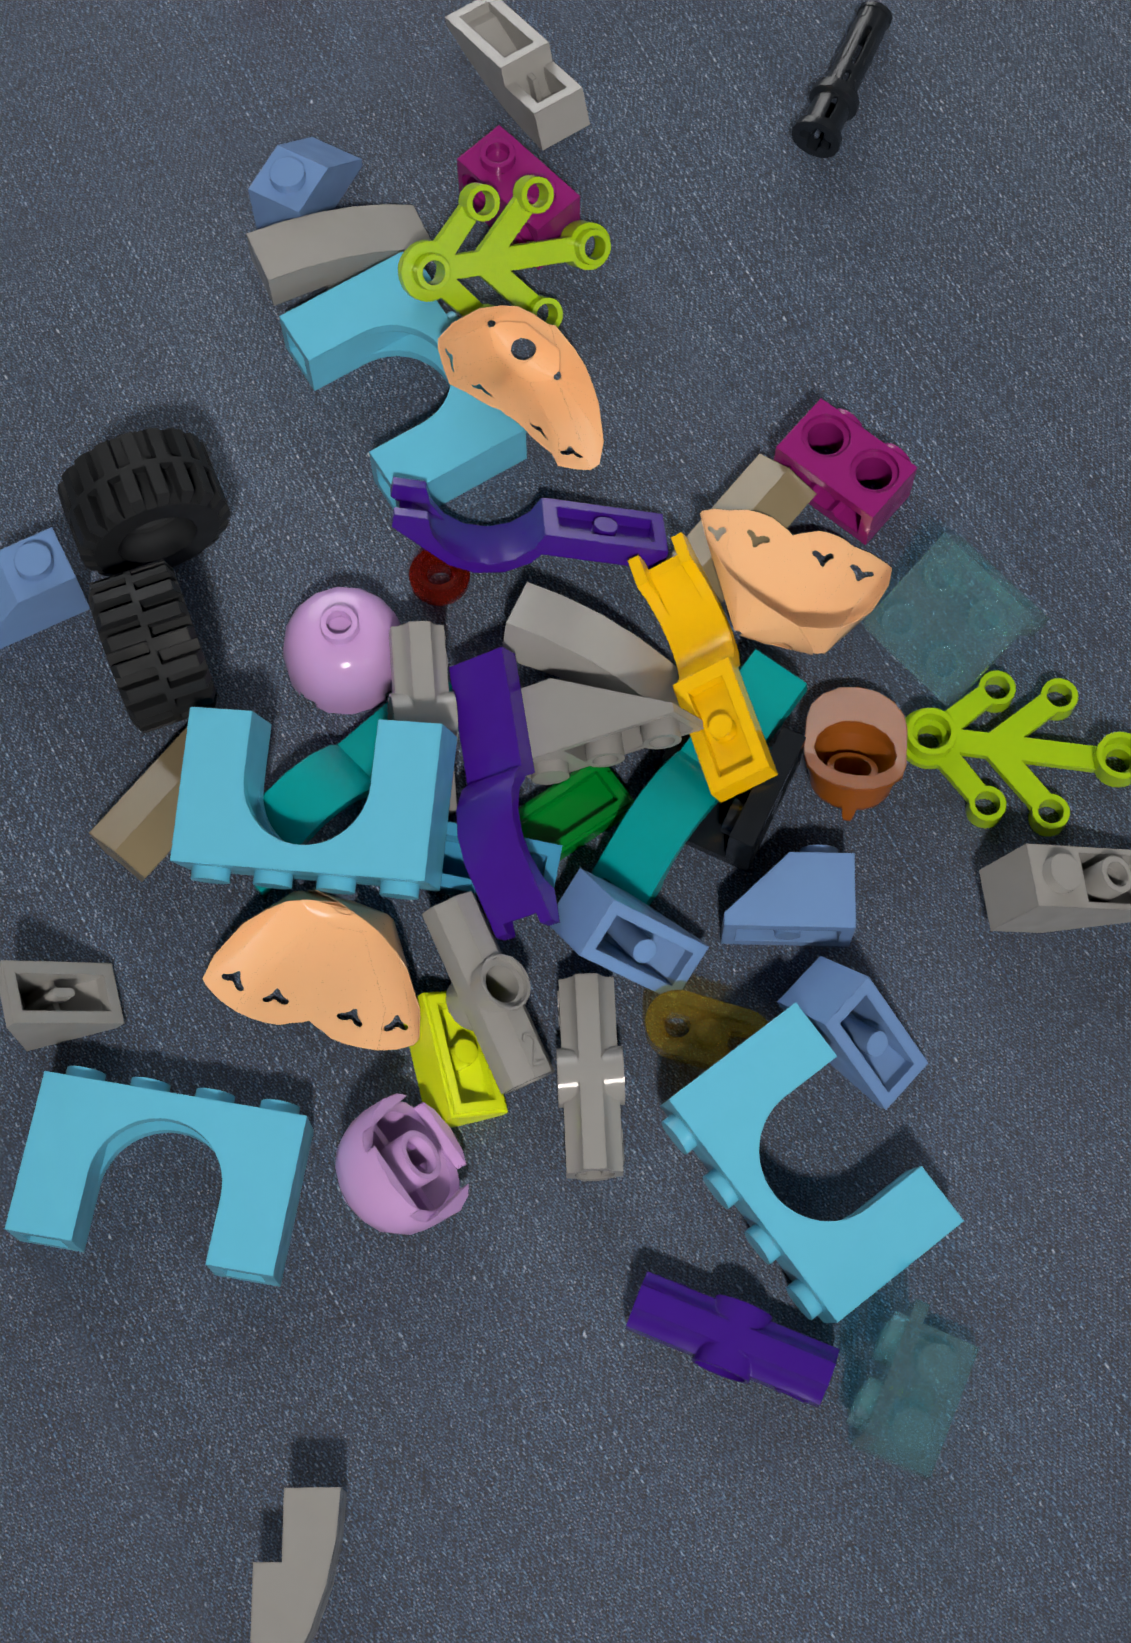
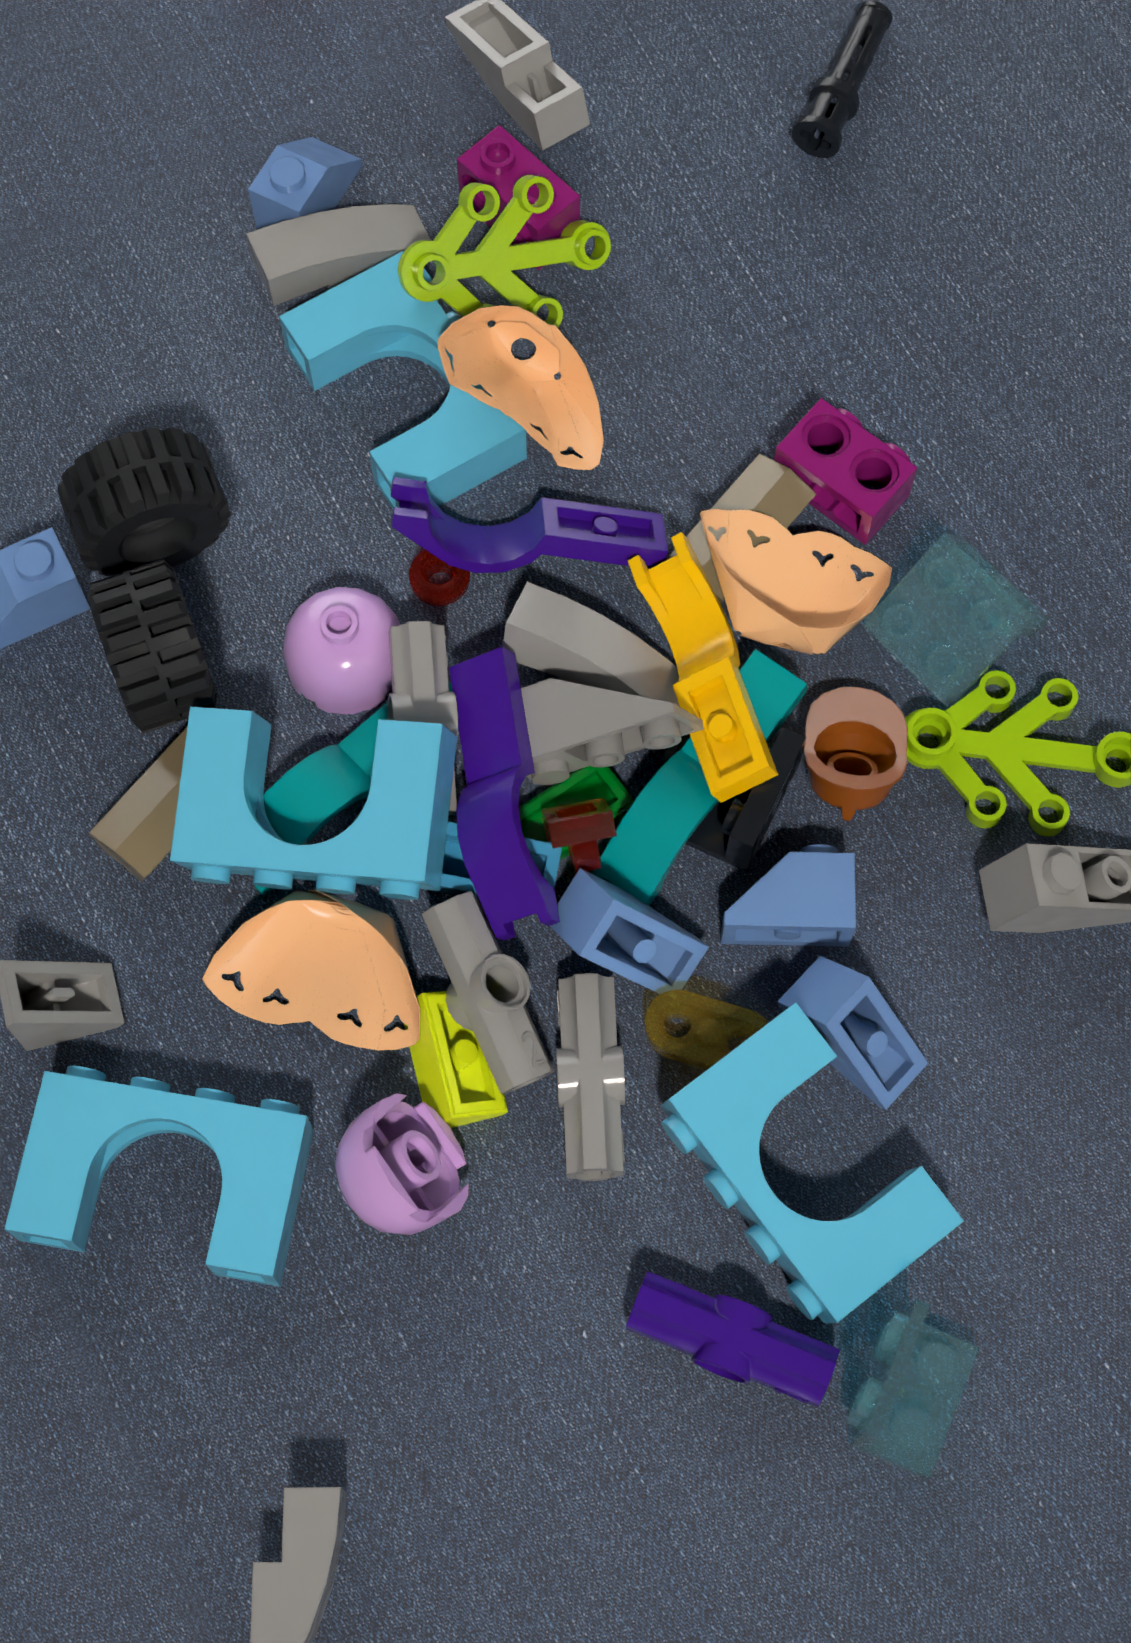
(579, 827): none -> clear red tile

